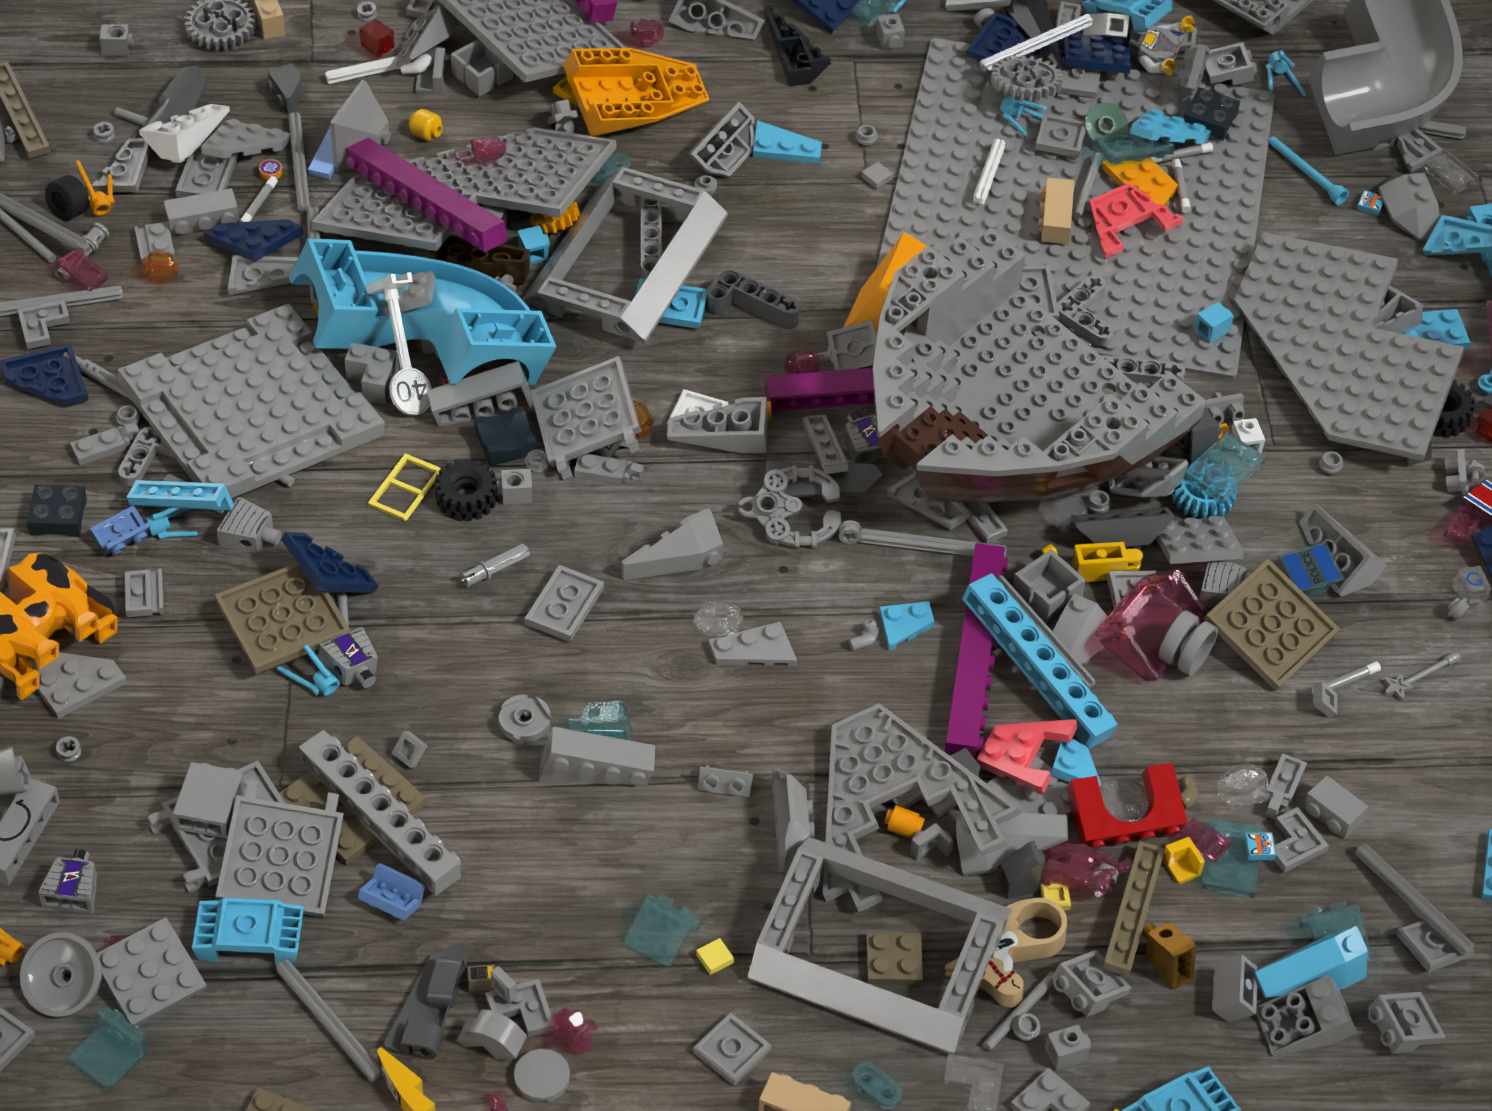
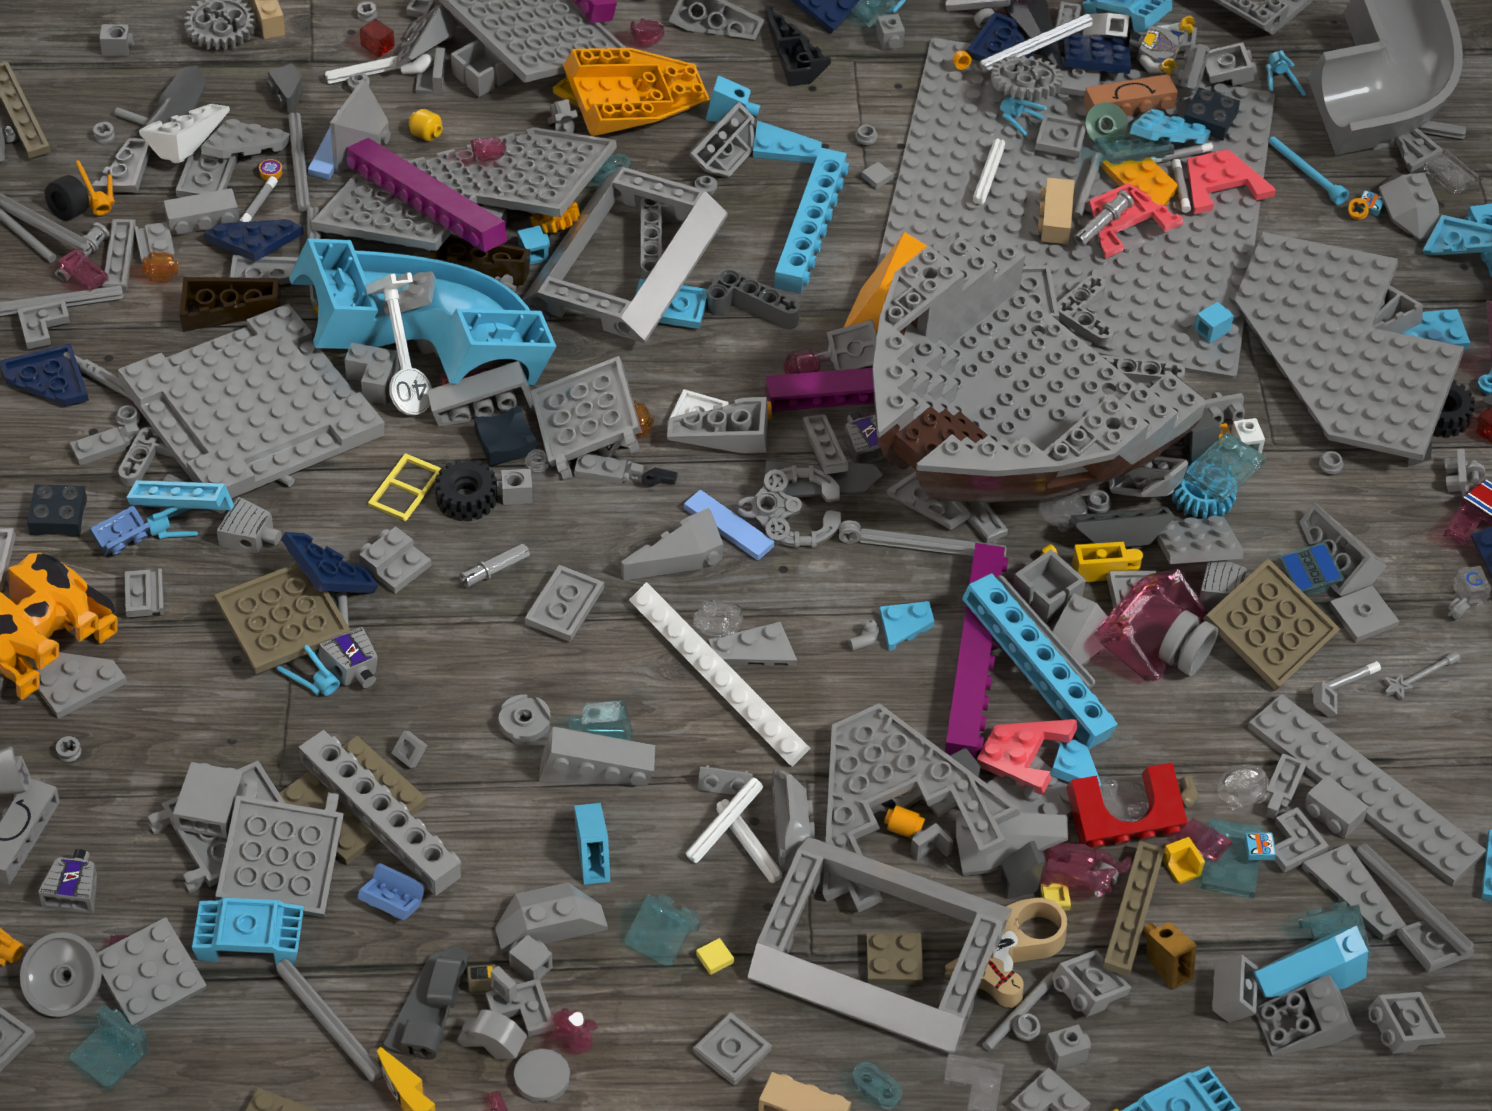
(120, 253): none -> light grey tile
(225, 300): none -> dark brown wedge
(355, 79): none -> light grey plate
(393, 559): none -> light grey plate
(530, 958): none -> light grey brick
(549, 916): none -> light grey wedge
(592, 843): none -> medium azure slope
(657, 476): none -> black arm
(720, 674): none -> white plate
(724, 820): none -> white axle
(725, 96): none -> medium azure torso
(731, 525): none -> light blue tile
(753, 846): none -> white axle
(811, 221): none -> medium azure brick
(961, 59): none -> light orange hinge
(1110, 212): none -> light grey pin
(1134, 95): none -> nougat brick
(1220, 172): none -> coral wing
(1351, 882): none -> light grey wing
(1355, 215): none -> light orange bush
(1364, 613): none -> light grey plate
(1391, 806): none -> light grey plate

